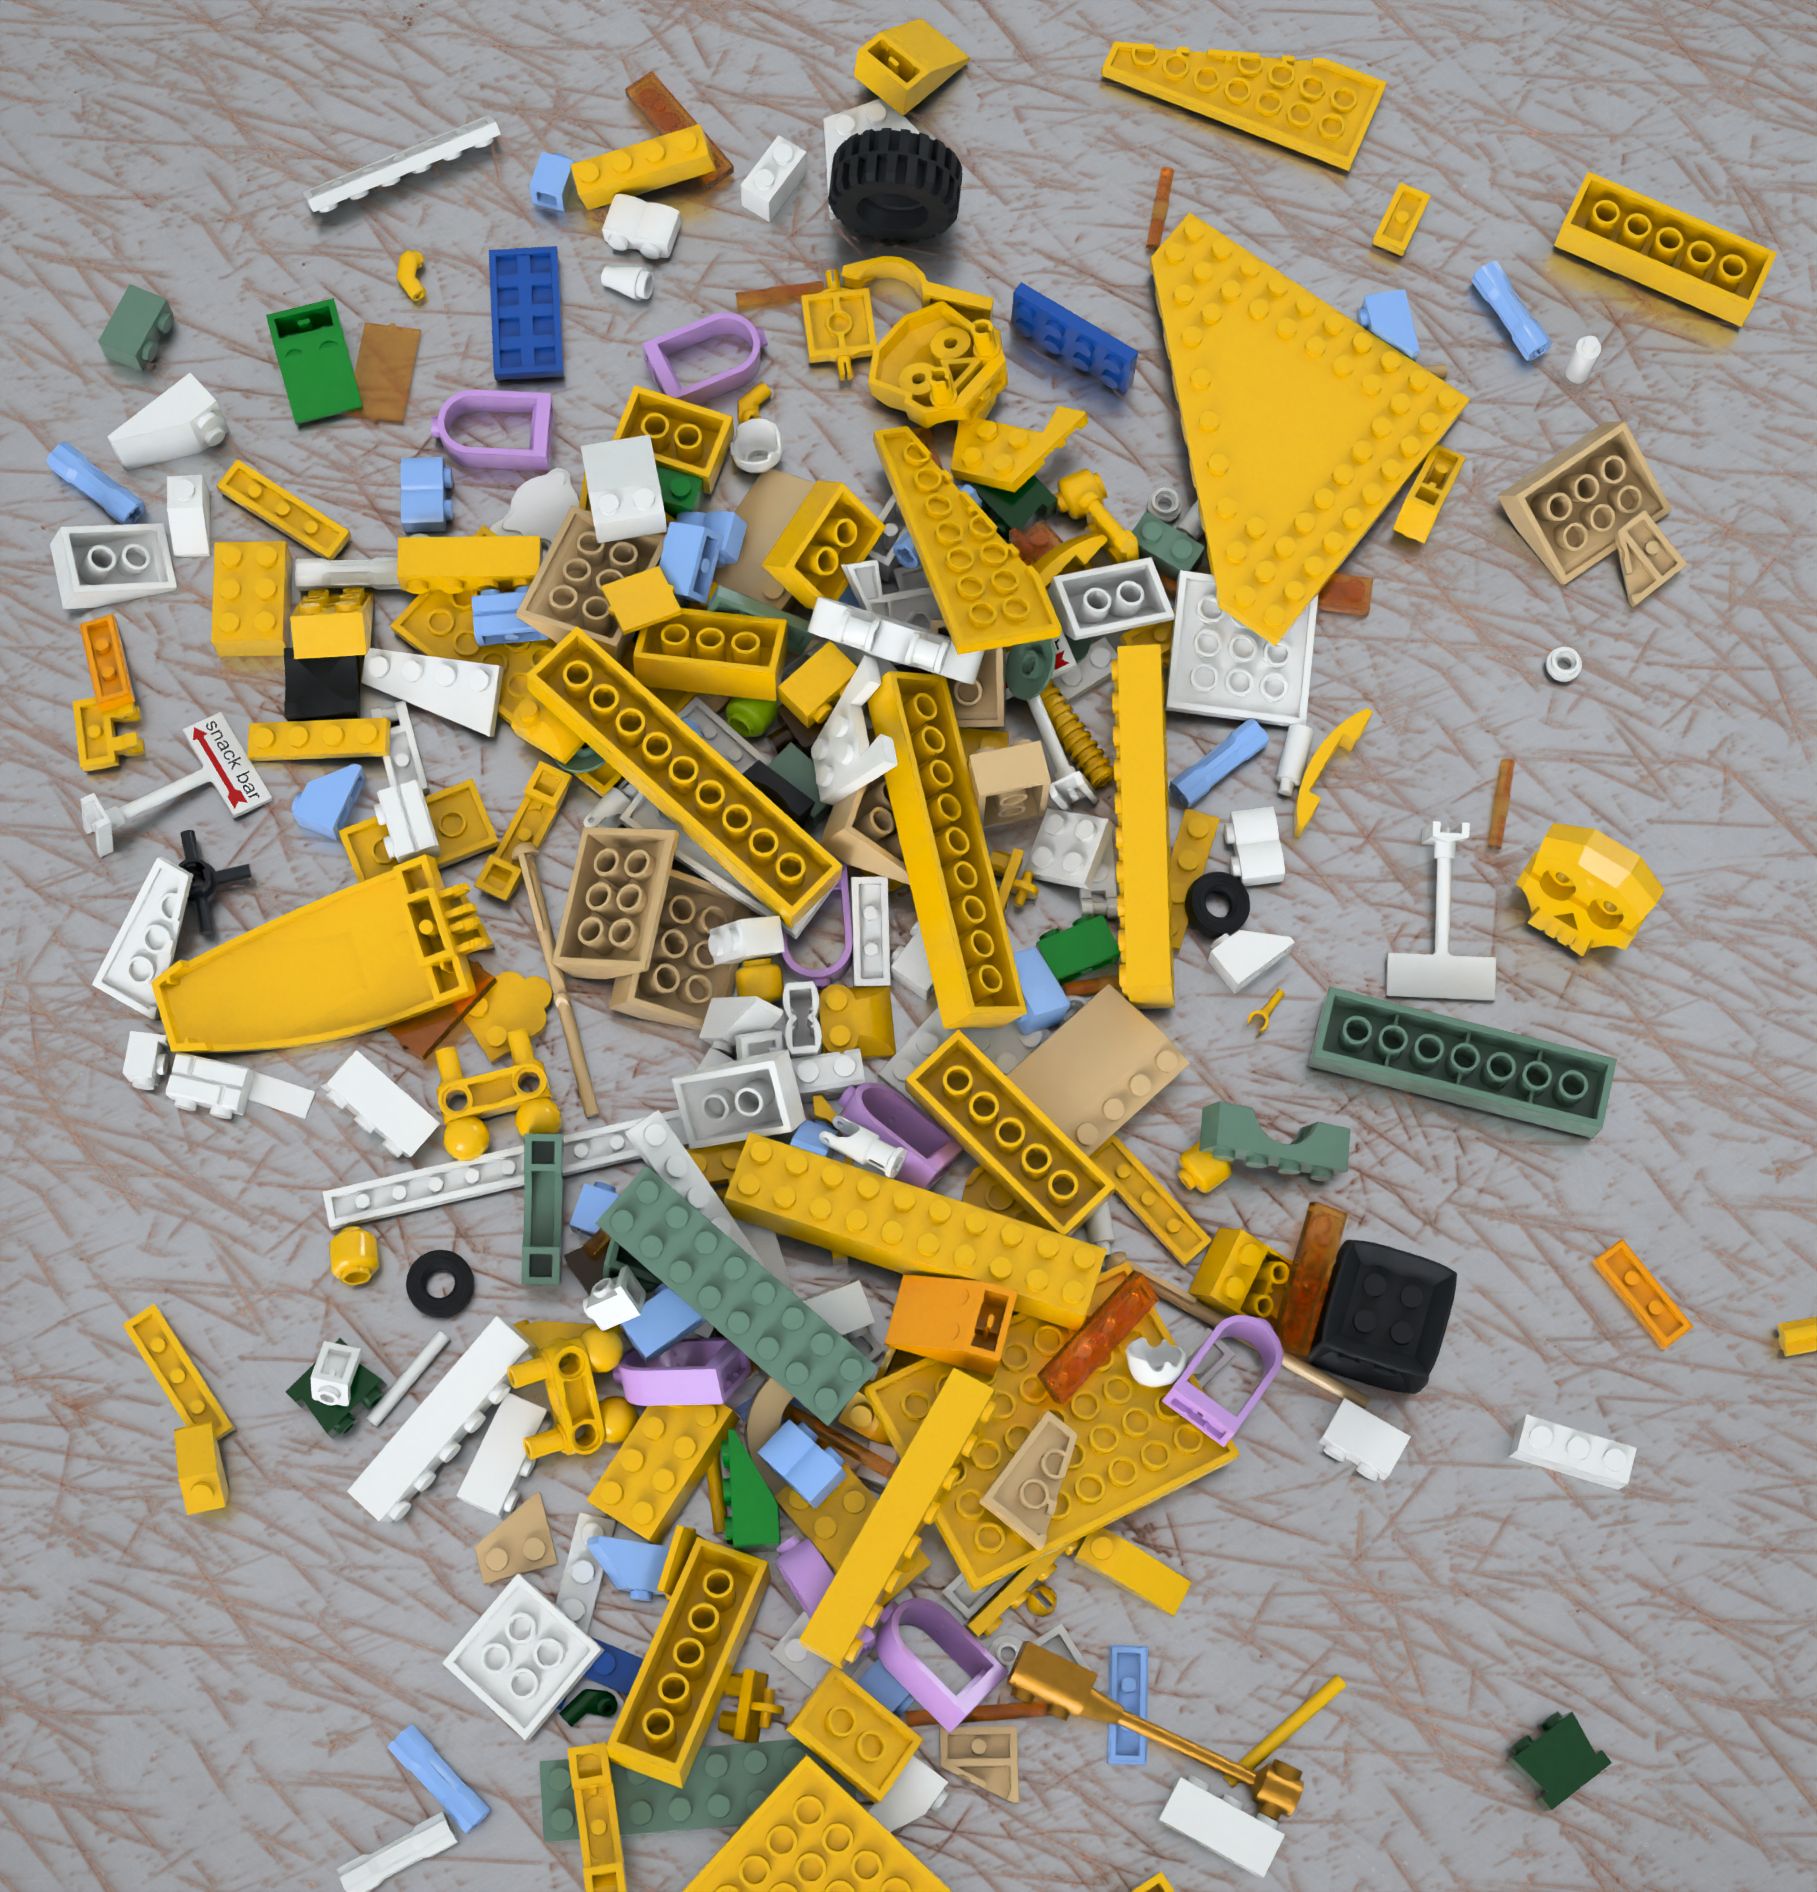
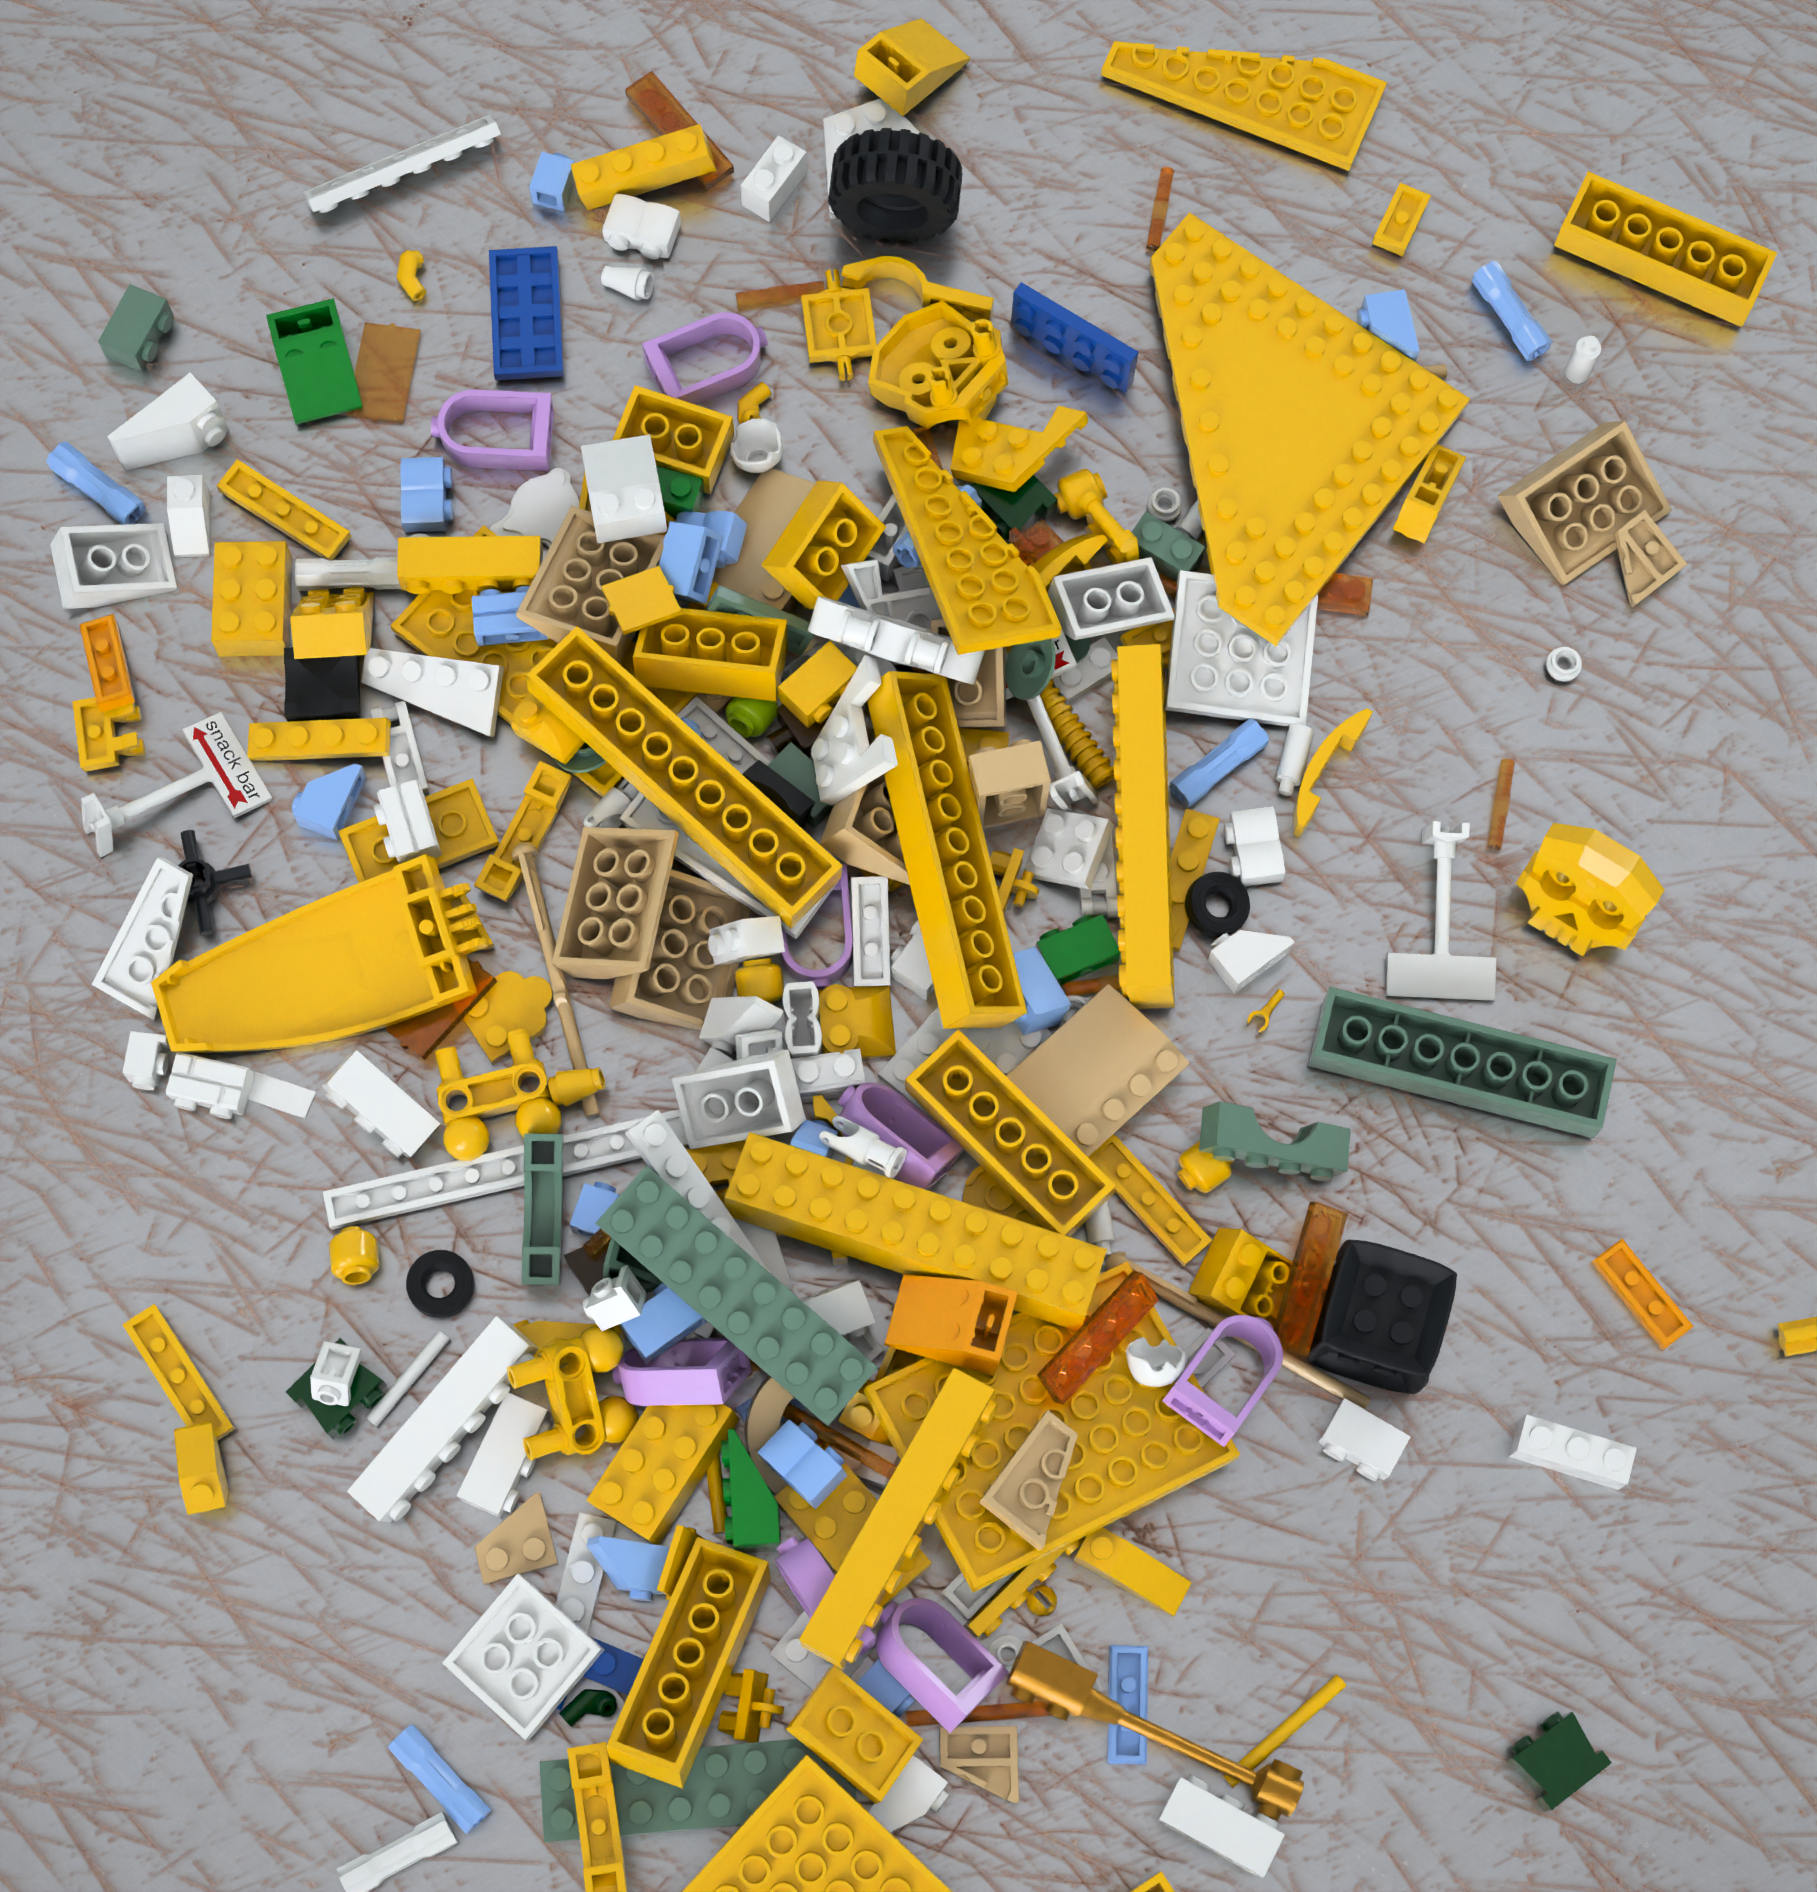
(575, 1085): none -> yellow cone

